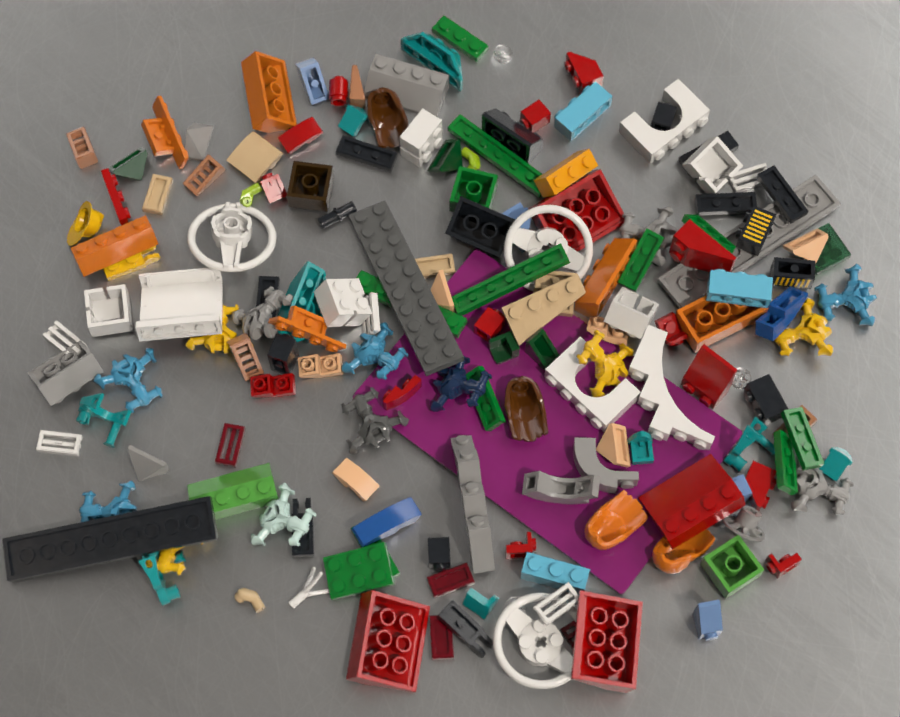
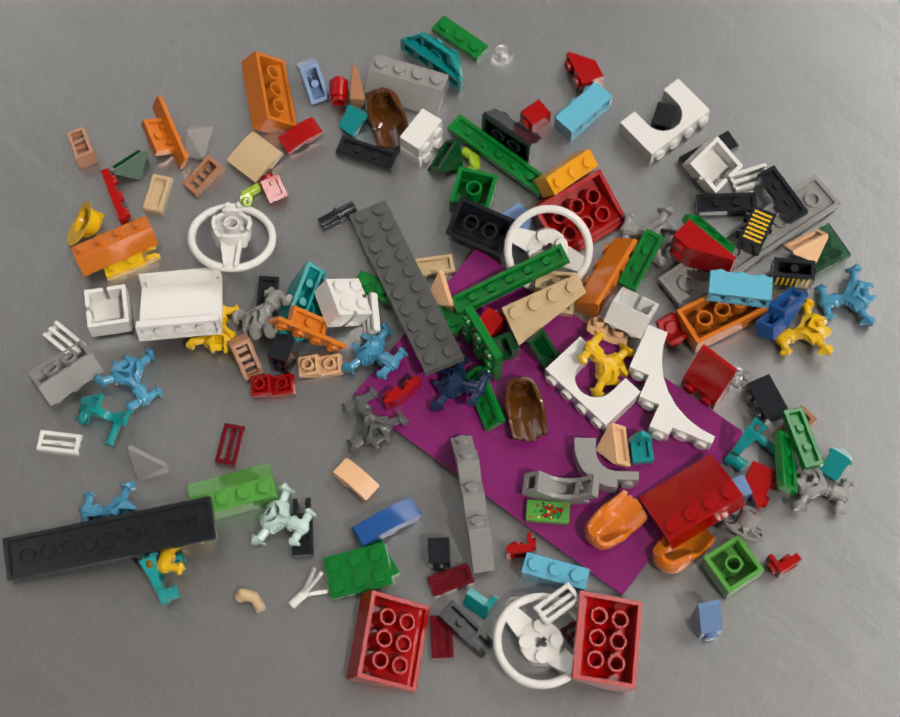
(310, 186): dark brown brick -> none
(482, 342): none -> green plate
(548, 512): none -> bright green tile

